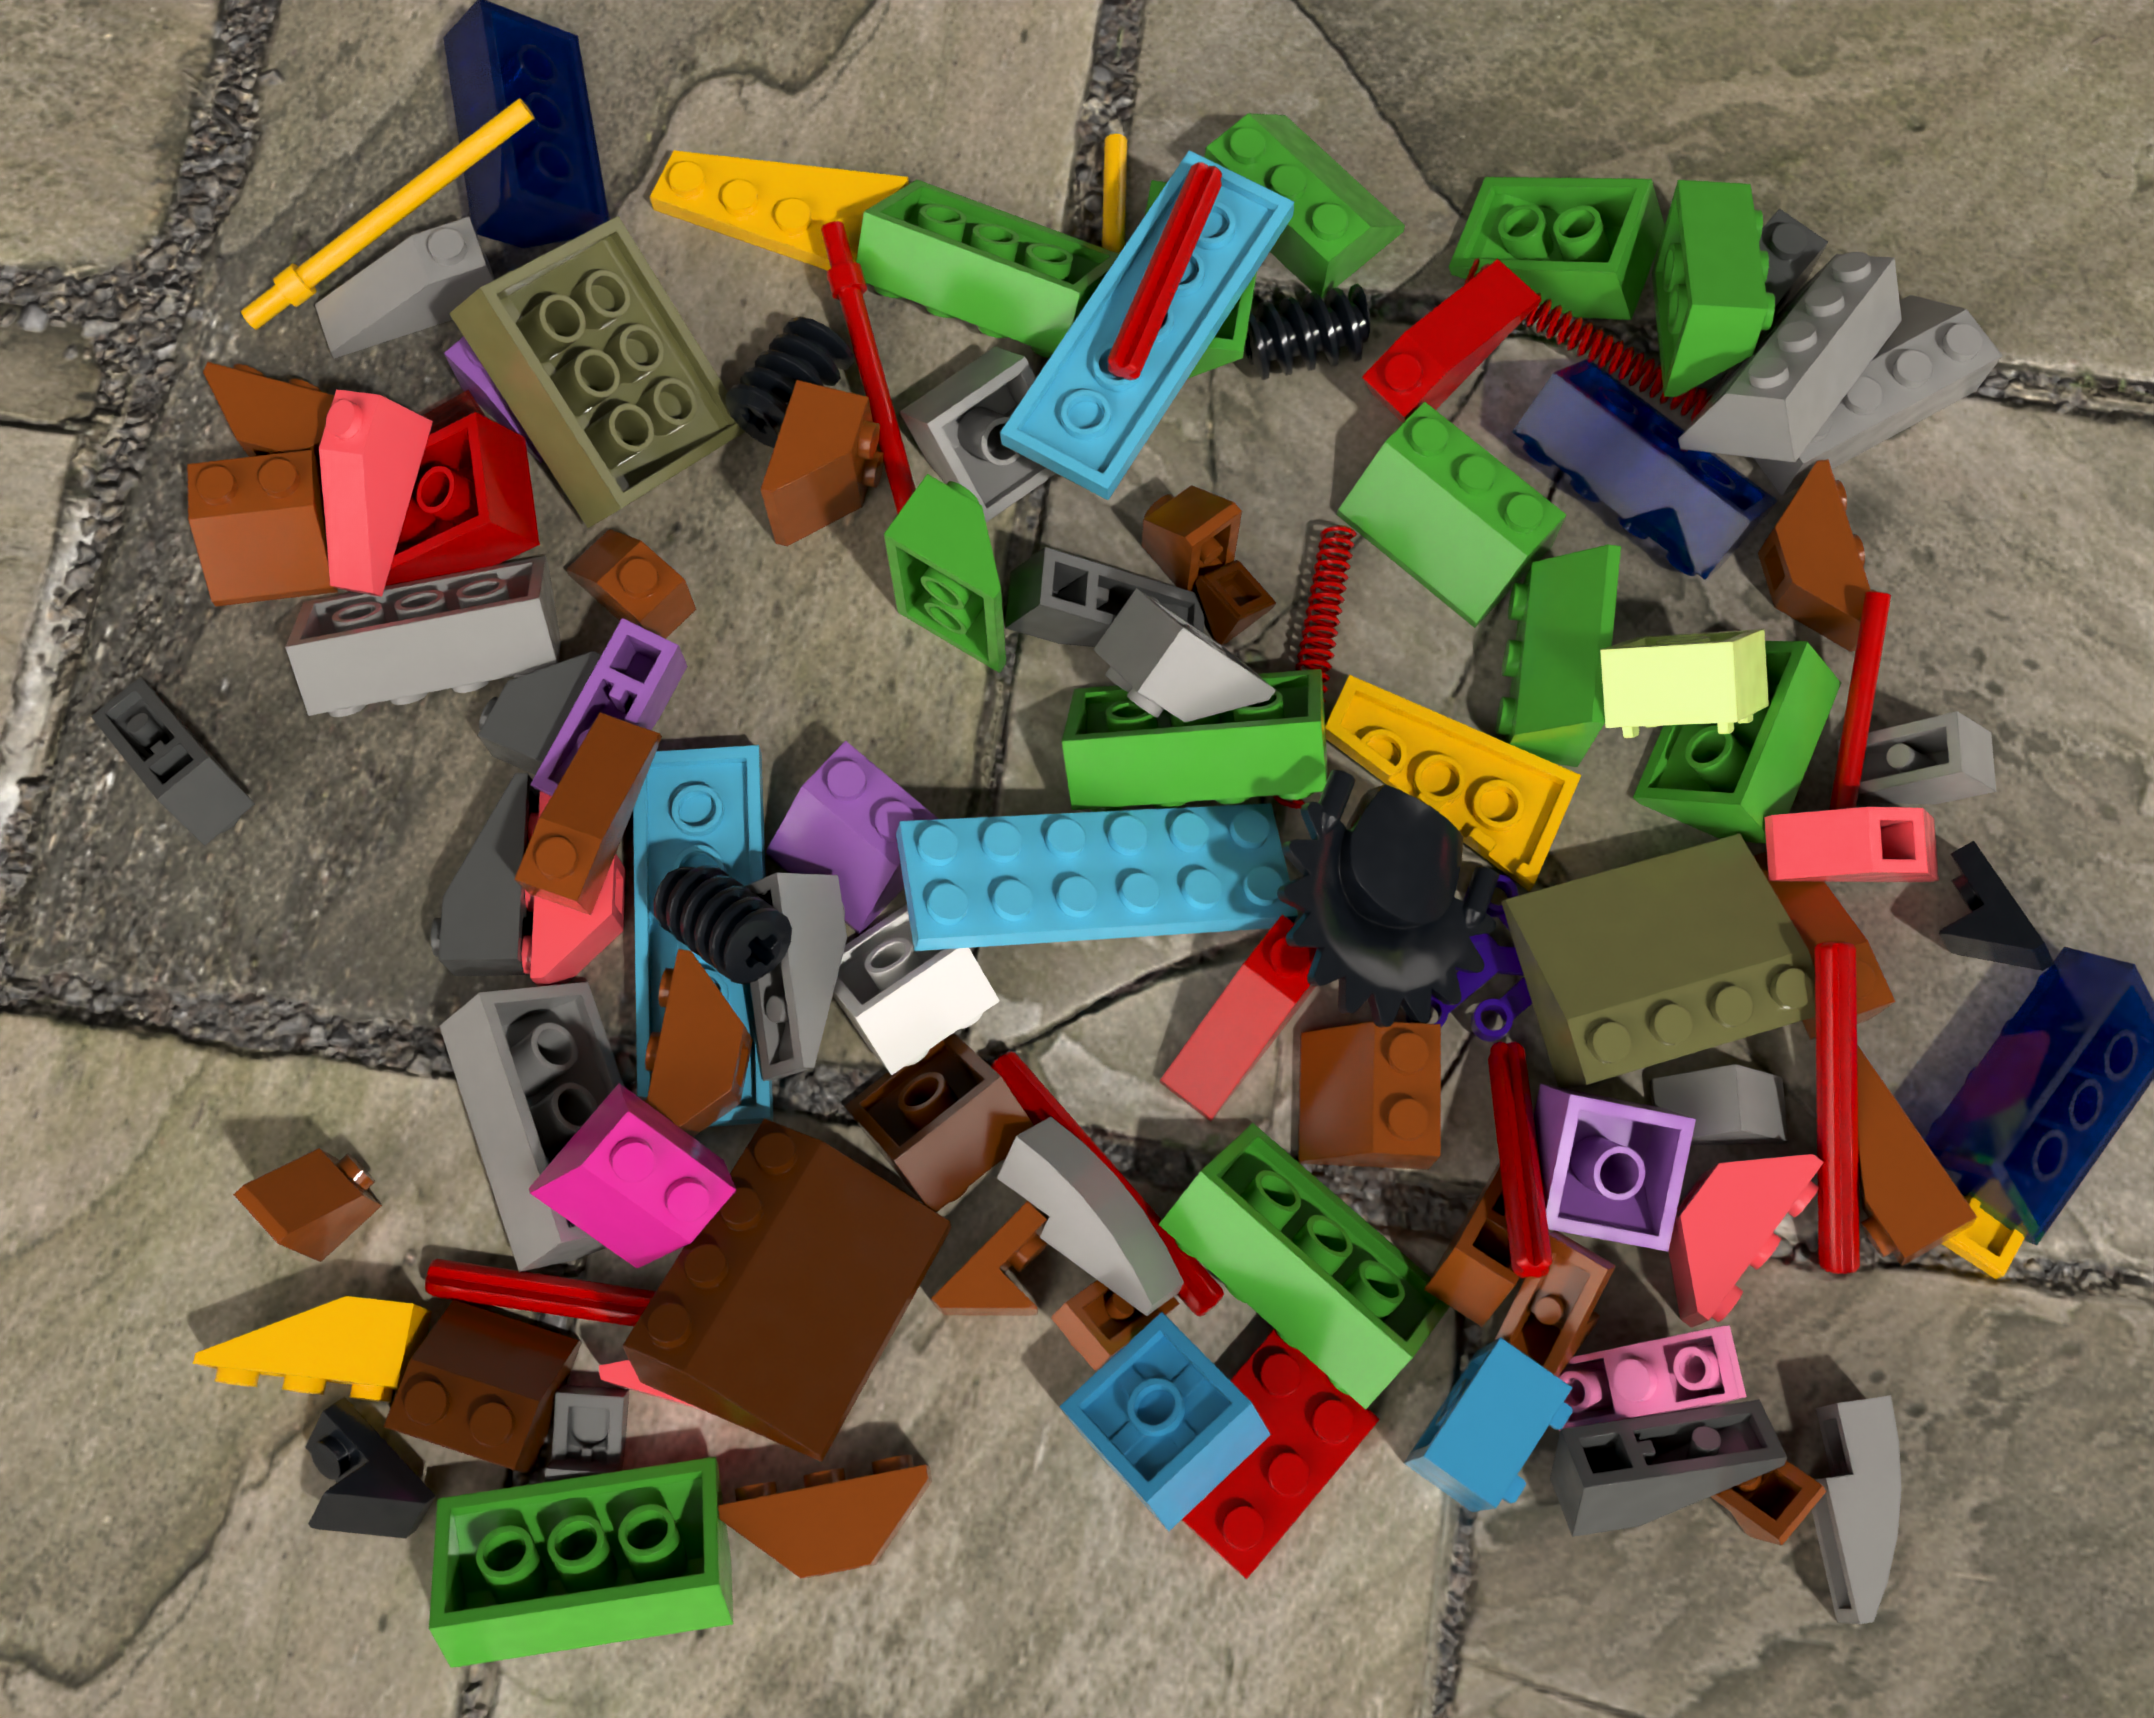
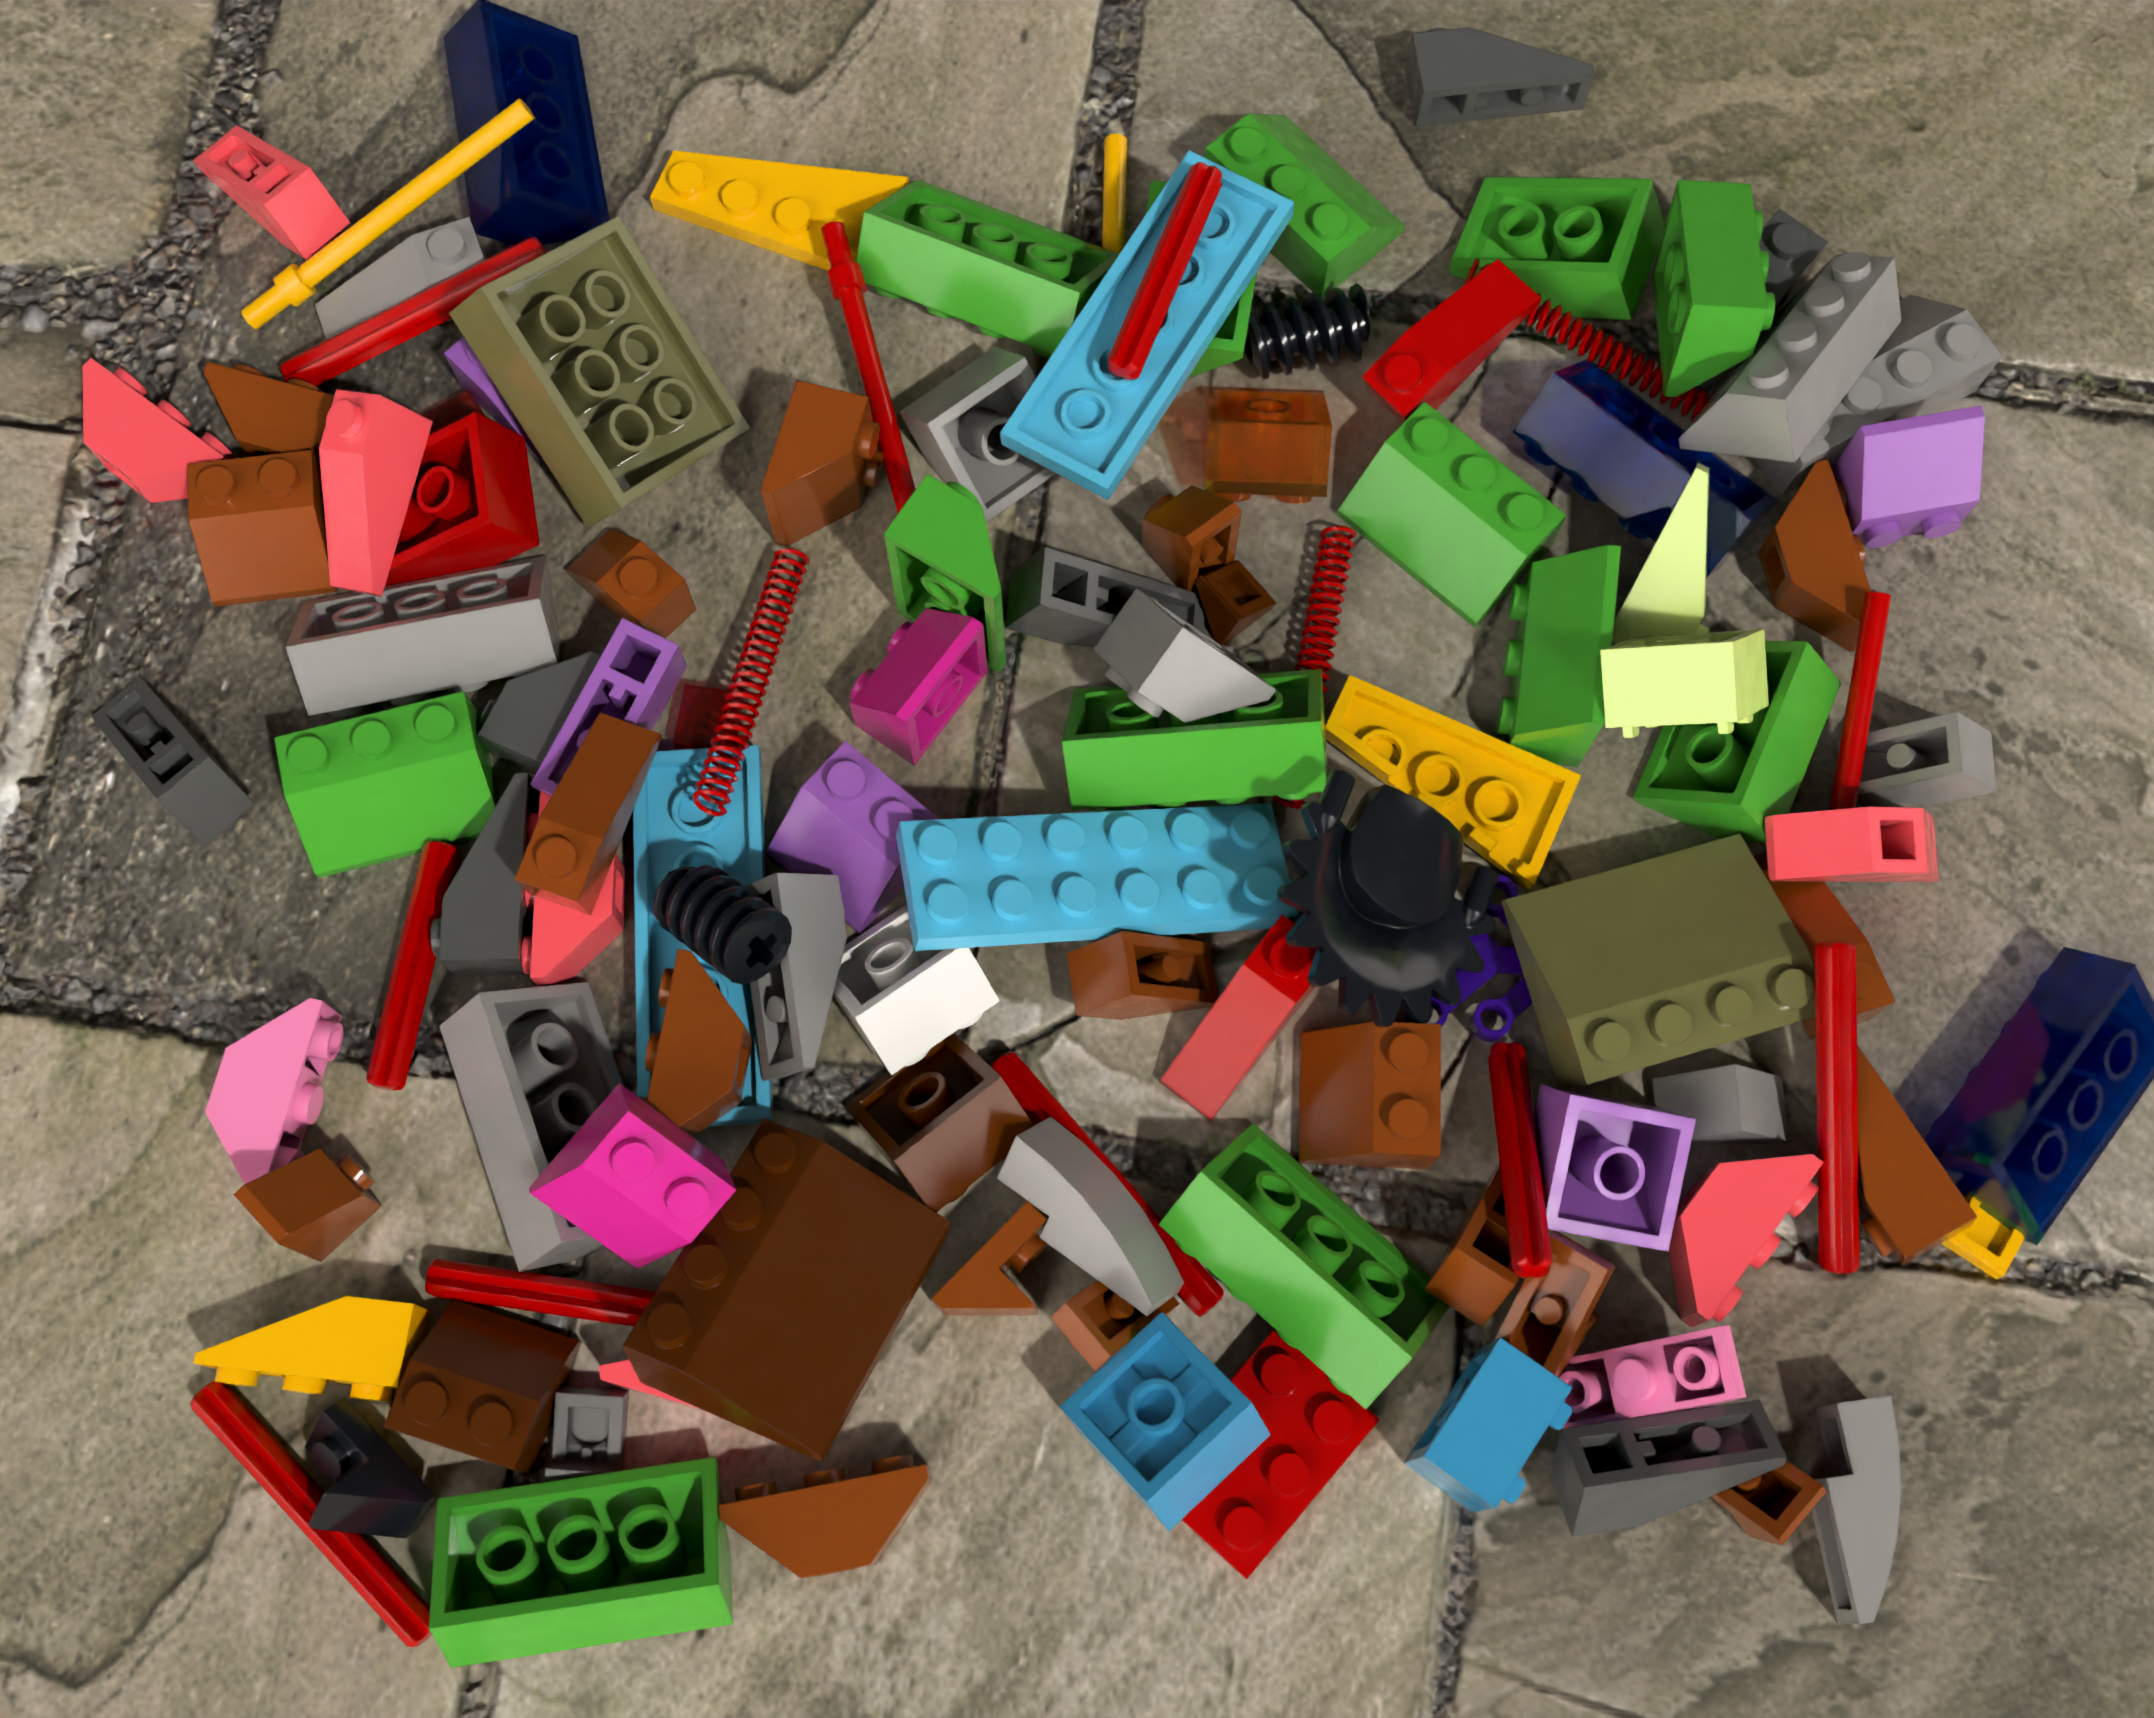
(139, 440): none -> coral slope
(273, 1088): none -> bright pink slope
(274, 191): none -> coral slope
(298, 1497): none -> red axle
(388, 783): none -> bright green slope
(404, 319): none -> red axle
(412, 969): none -> red axle
(699, 717): none -> clear red tile
(735, 713): none -> red piece
(802, 353): black piece -> none
(920, 682): none -> dark pink slope
(1141, 976): none -> dark orange slope
(1266, 443): none -> clear orange slope
(1486, 76): none -> dark grey slope
(1672, 582): none -> yellowish green slope
(1913, 475): none -> slope
(1997, 925): black slope -> none

